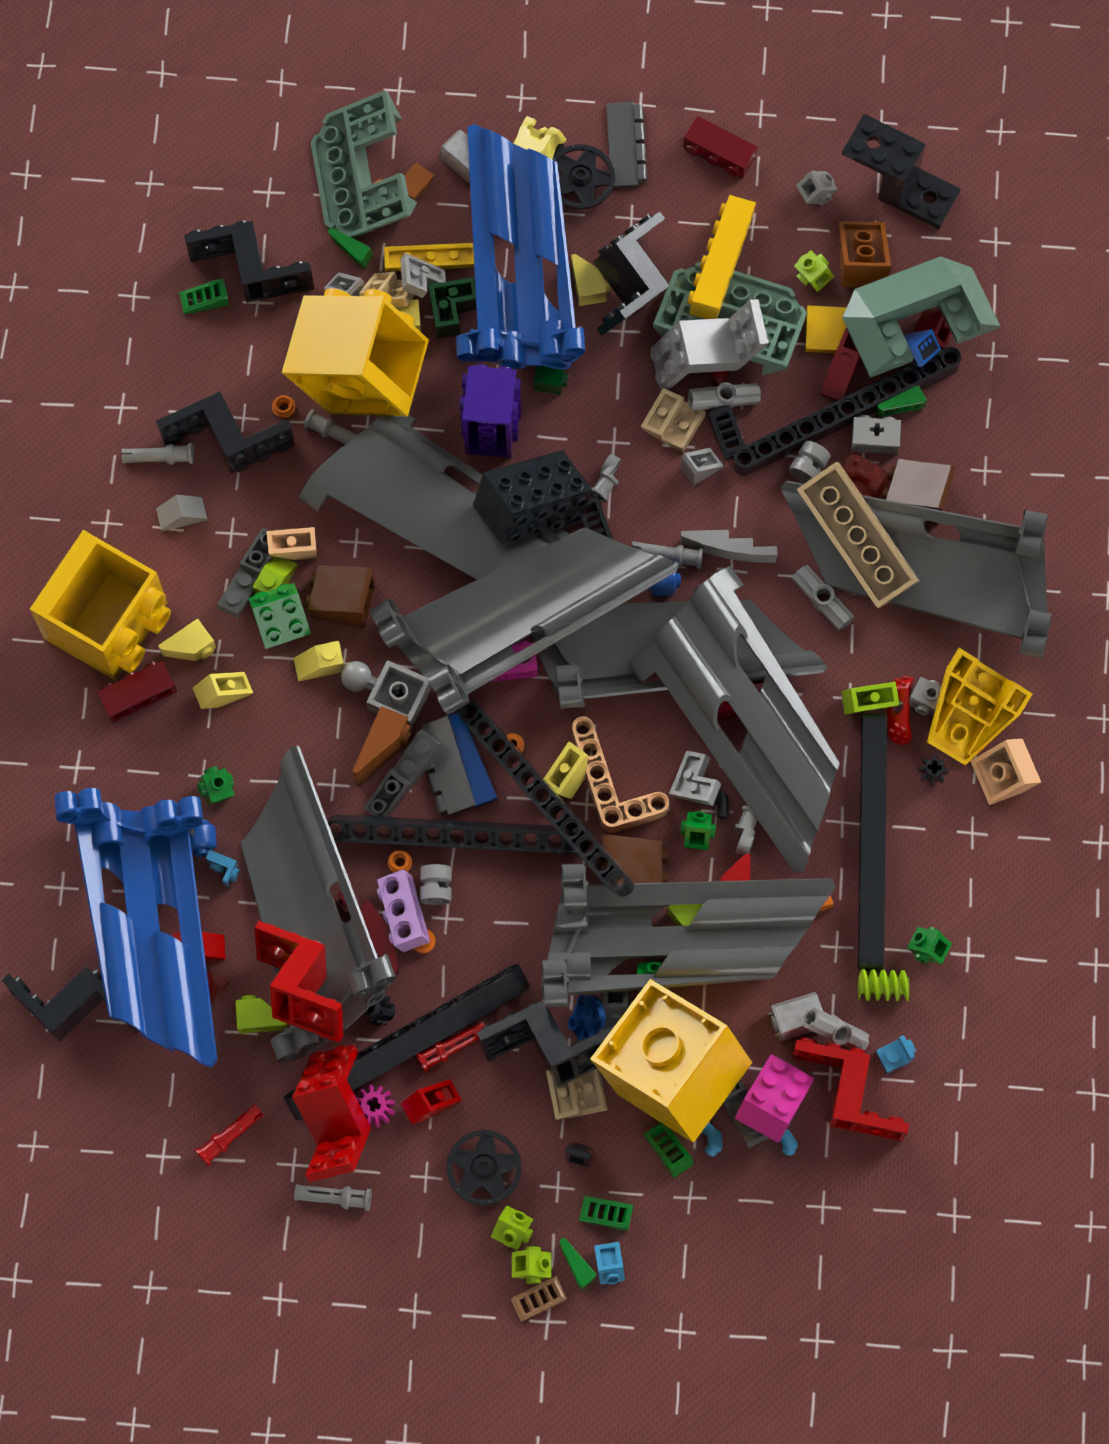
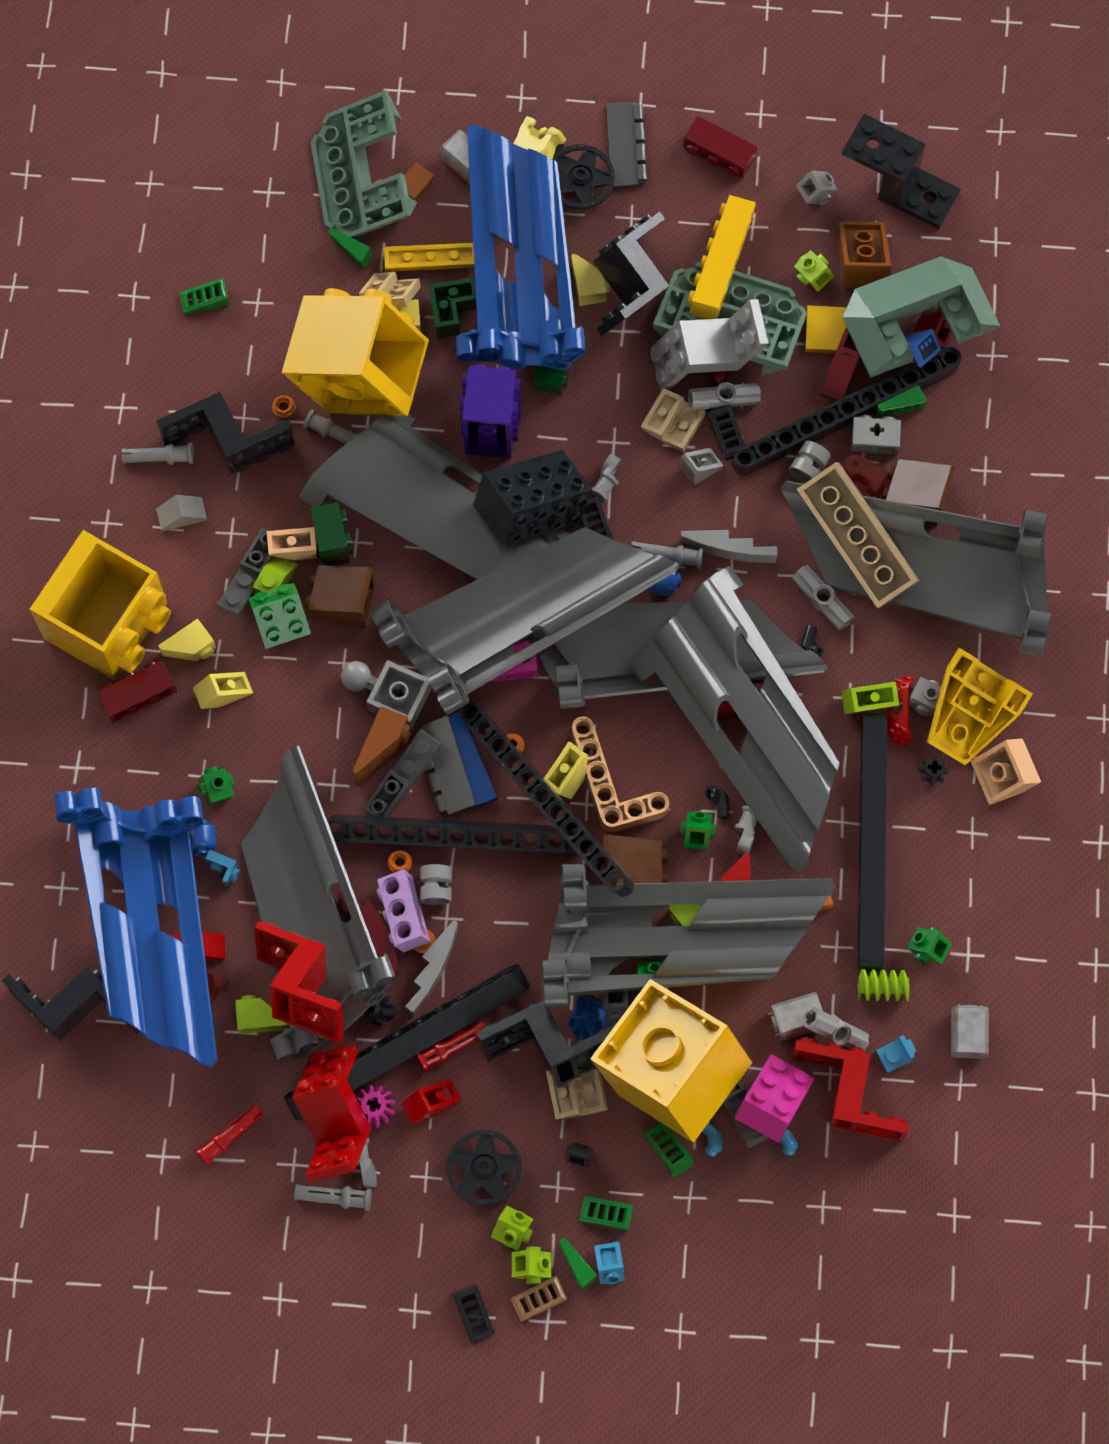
(242, 240): black bracket -> none
(319, 661): light yellow slope -> none
(332, 540): none -> dark green brick
(346, 283): light grey slope -> none
(367, 1168): none -> light grey connector
(419, 274): light grey plate -> none
(436, 960): none -> light grey slope
(473, 1289): none -> black slope
(691, 784): light grey plate -> none
(808, 640): none -> black arm
(969, 1031): none -> flat silver piece

